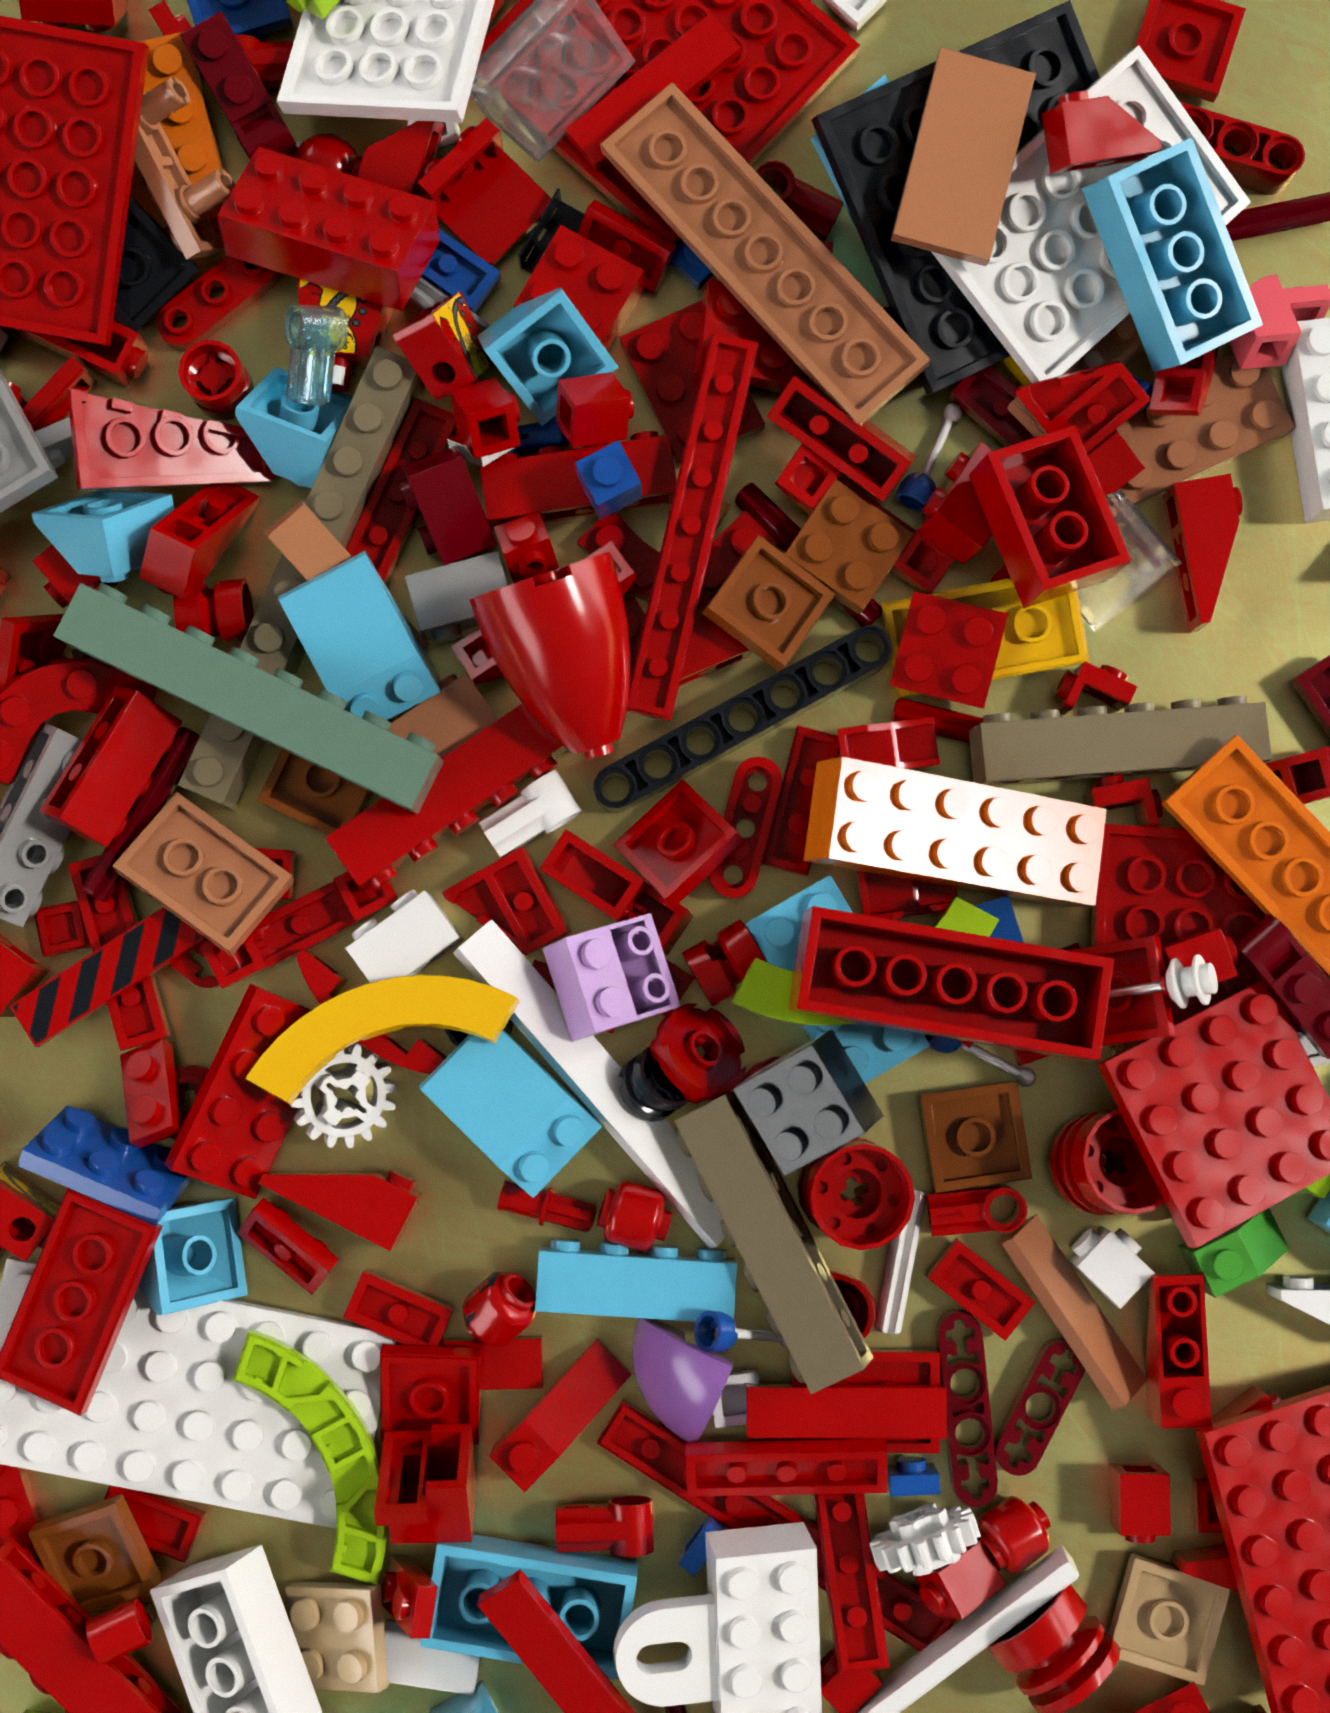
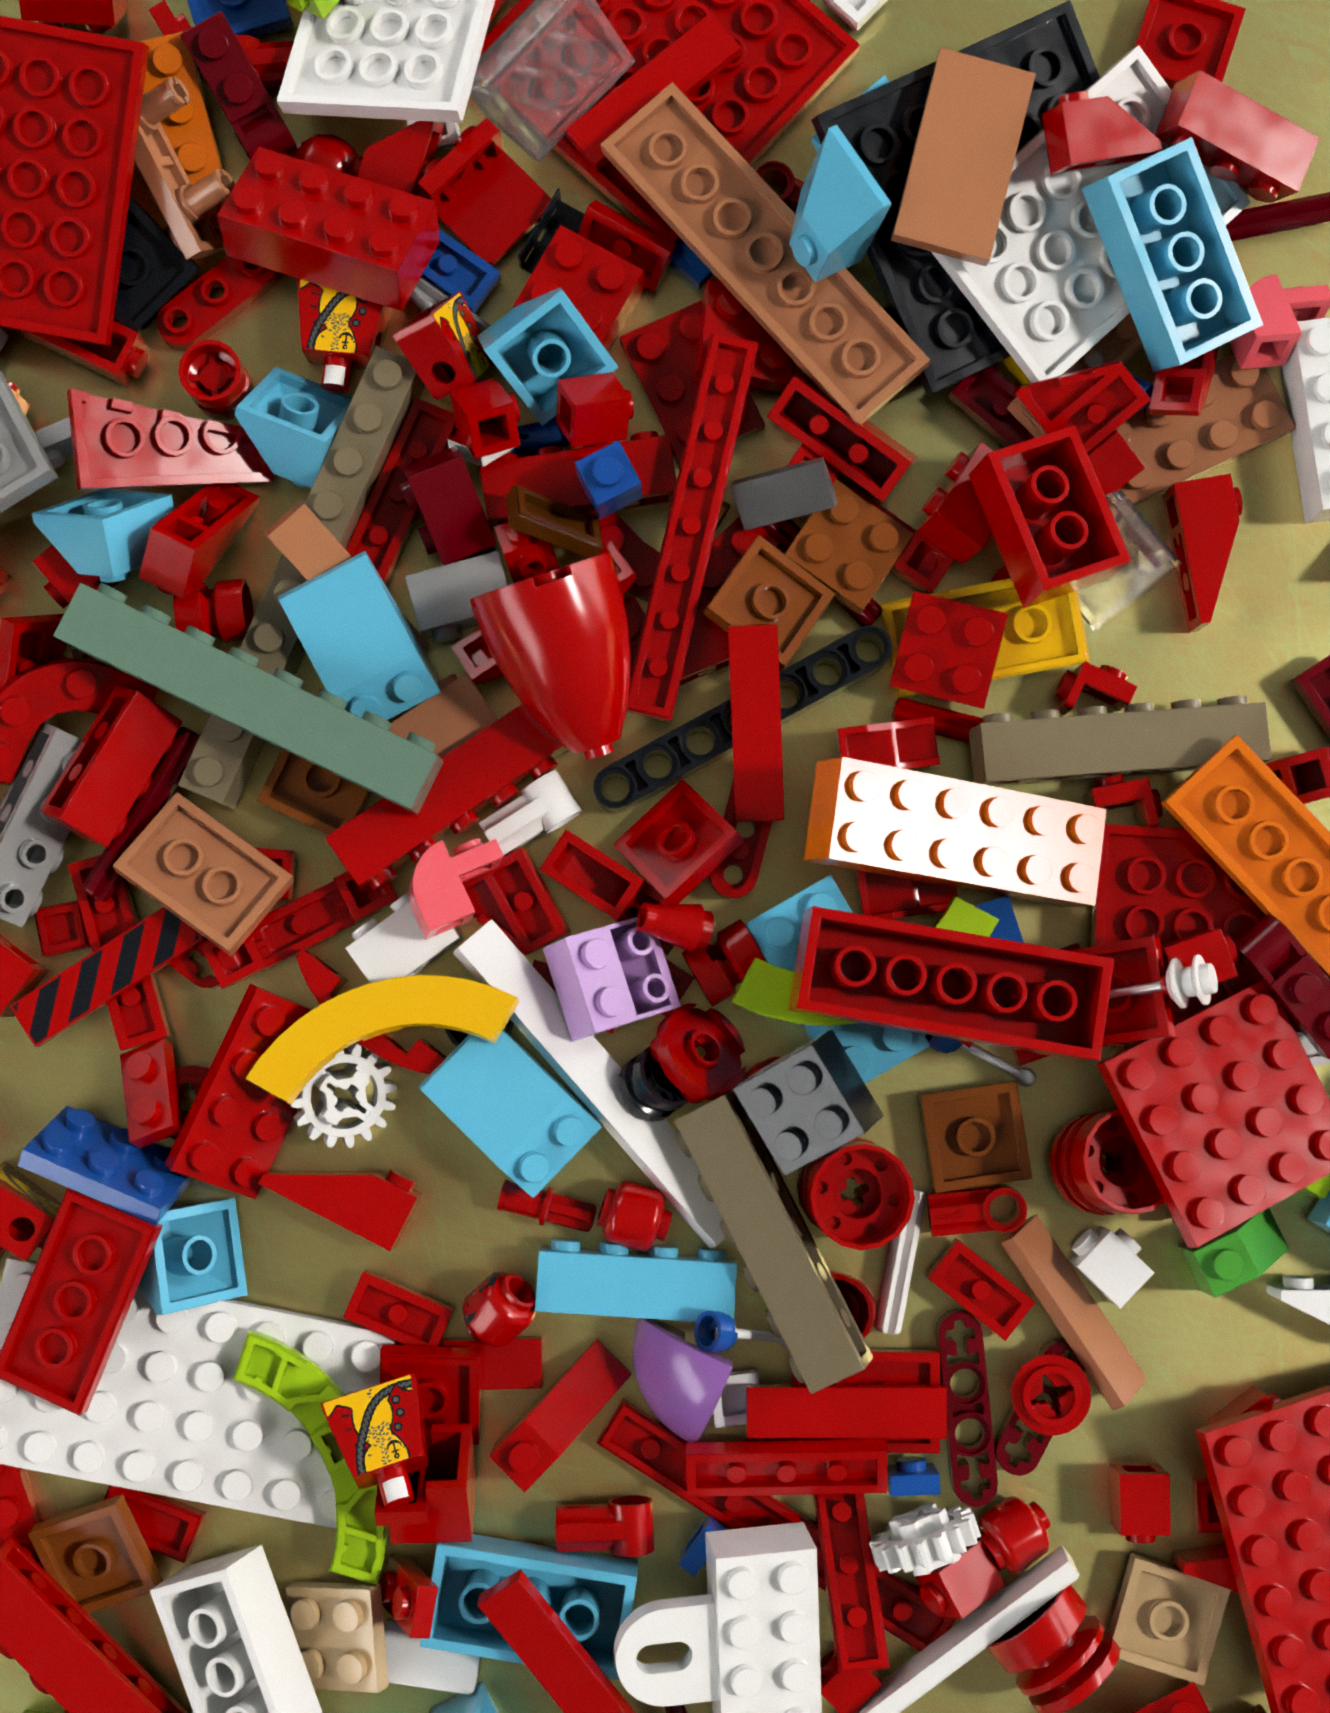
(51, 401): red tile -> none
(120, 1629): red piece -> none
(288, 1245): red plate -> none
(314, 338): clear light blue piece -> none
(382, 1436): none -> torso
(437, 886): none -> coral brick
(553, 522): none -> reddish brown tile
(678, 924): none -> red cone
(756, 722): none -> red tile
(783, 493): none -> dark grey tile
(791, 819): red tile -> none
(836, 209): none -> medium azure slope
(919, 486): hinge -> none
(1072, 1402): none -> red gear
(1177, 1352): red slope -> none
(1238, 137): none -> brick

